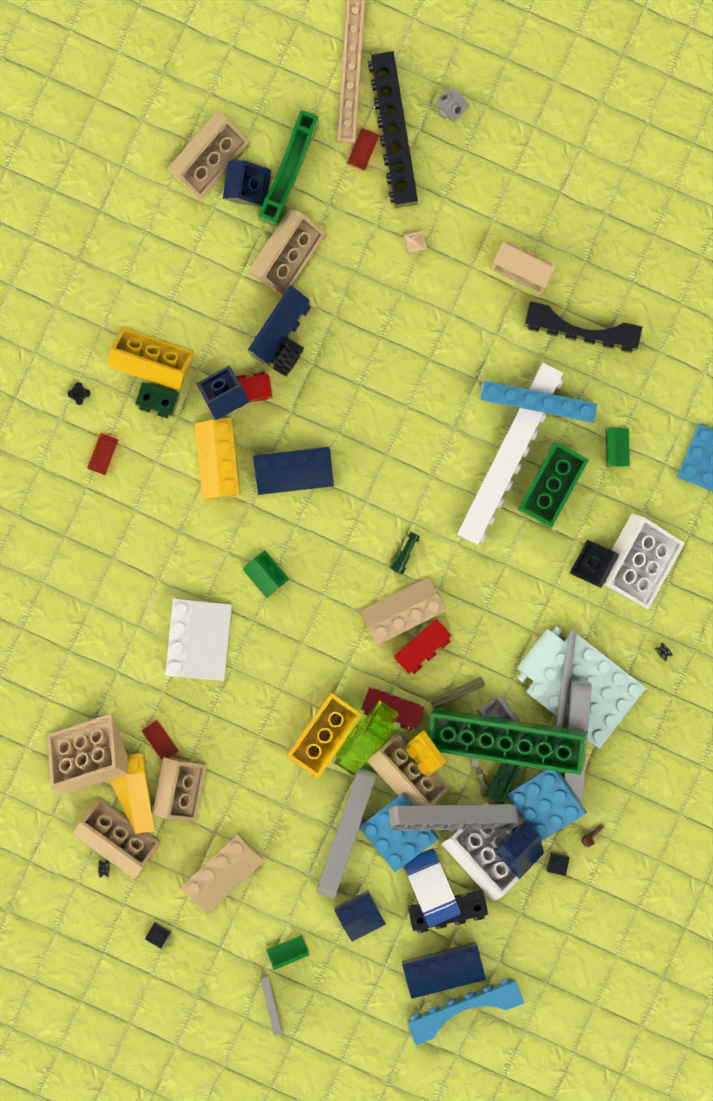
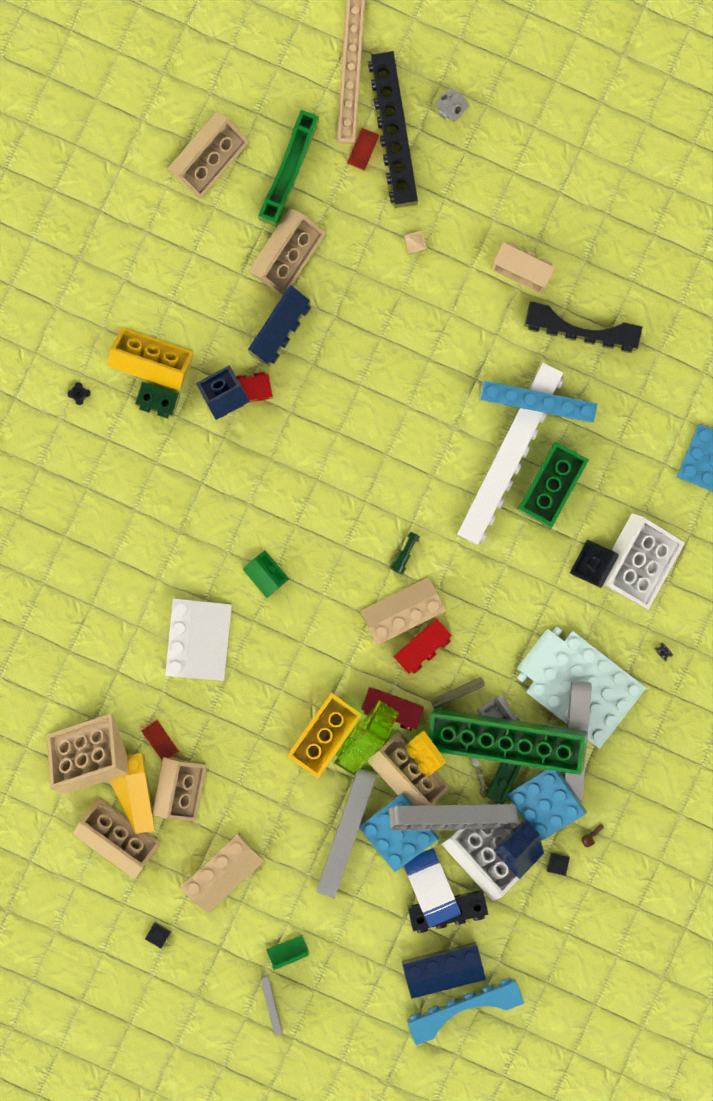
(103, 454): clear red tile -> none
(104, 868): black bush -> none
(217, 458): yellow slope -> none
(246, 183): dark blue slope -> none
(288, 358): black tyre -> none
(293, 470): dark blue slope -> none
(359, 915): dark blue slope -> none
(566, 679): light grey piece -> none
(617, 447): green panel -> none

